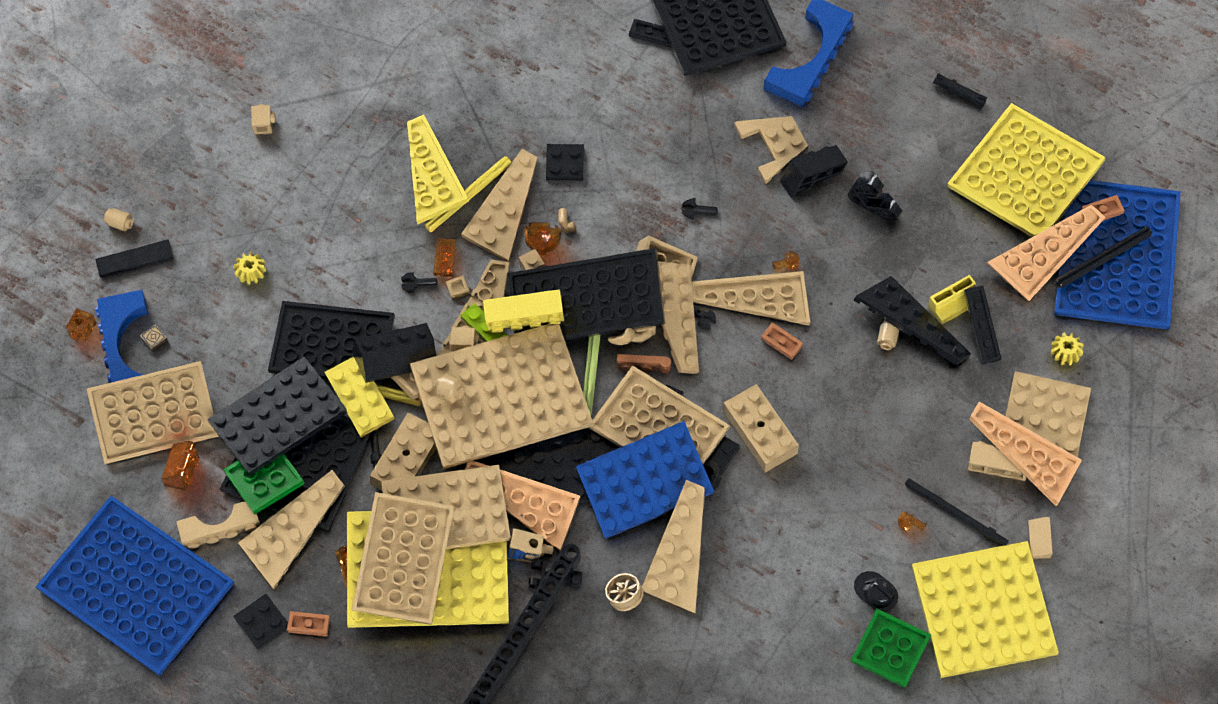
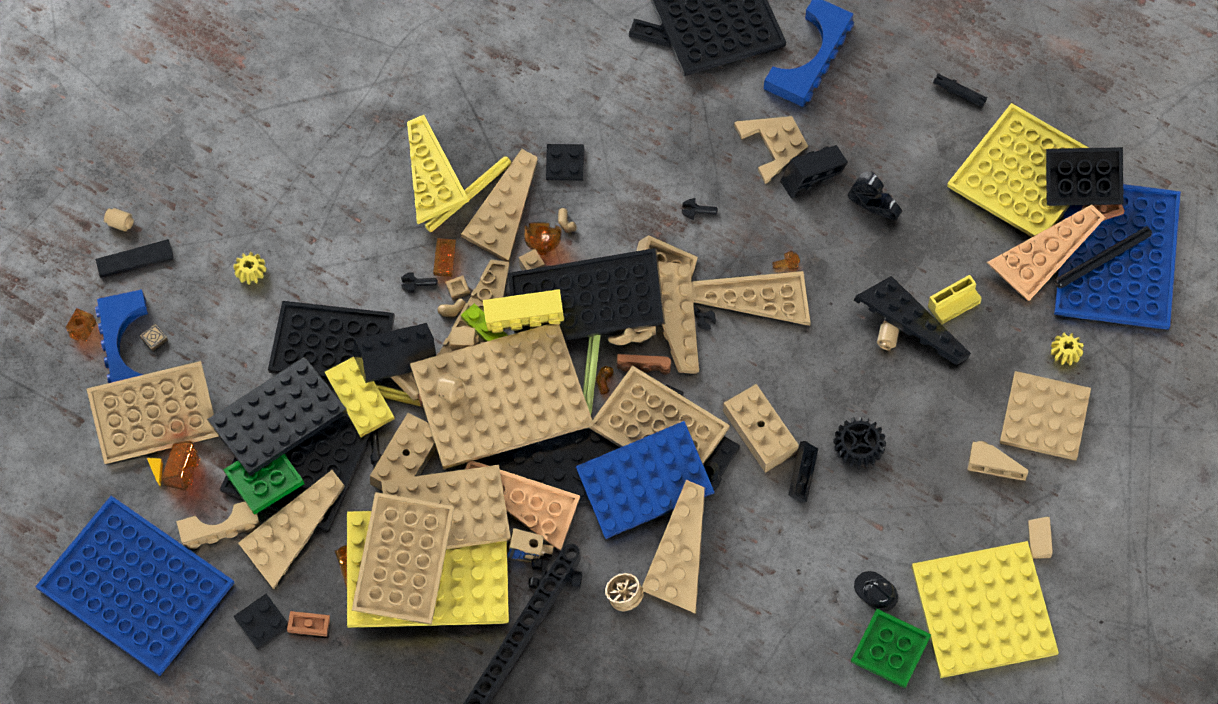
(157, 467): none -> yellow piece
(262, 119): tan brick -> none
(451, 310): none -> tan arm
(602, 377): none -> clear orange arm
(782, 341): nougat plate -> none
(803, 471): none -> black plate
(870, 452): none -> black gear
(906, 521): clear orange plate -> none
(982, 324): black tile -> none
(989, 533): black bar -> none
(1037, 458): light nougat wing -> none
(1084, 176): none -> black slope

